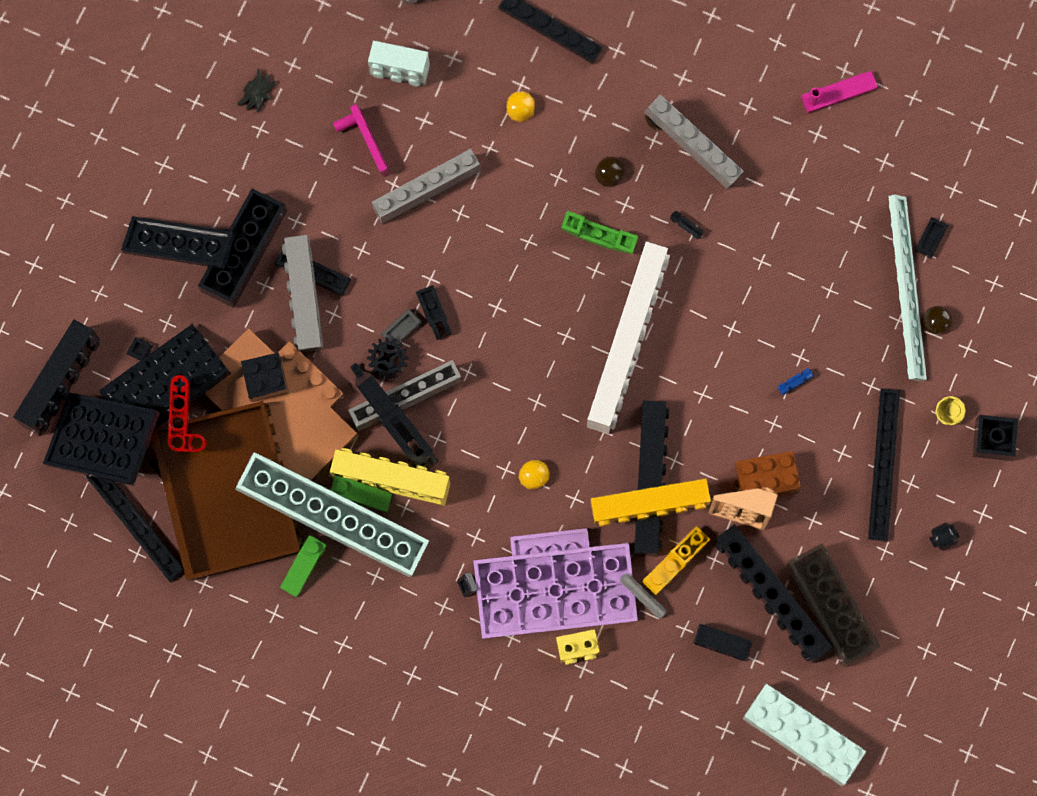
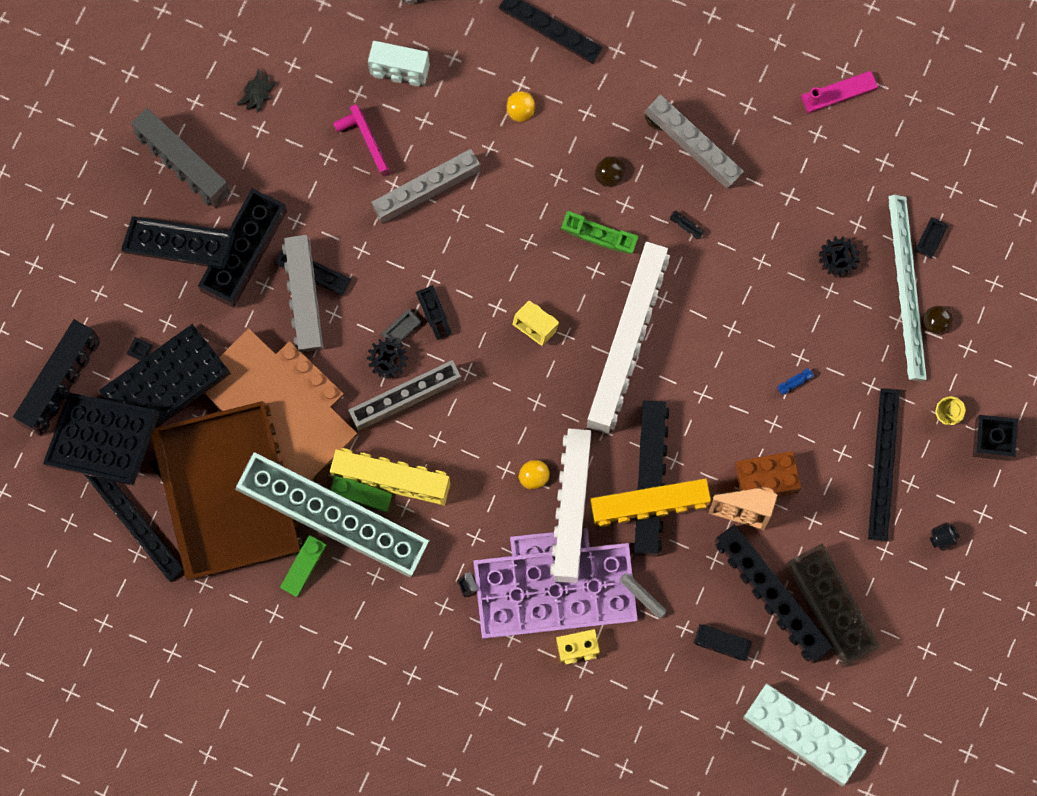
(180, 158): none -> dark grey brick
(184, 414): red beam -> none
(264, 377): black brick -> none
(393, 418): black hinge -> none
(535, 323): none -> light yellow brick
(572, 506): none -> white brick
(676, 560): yellow slope -> none
(833, 252): none -> black gear

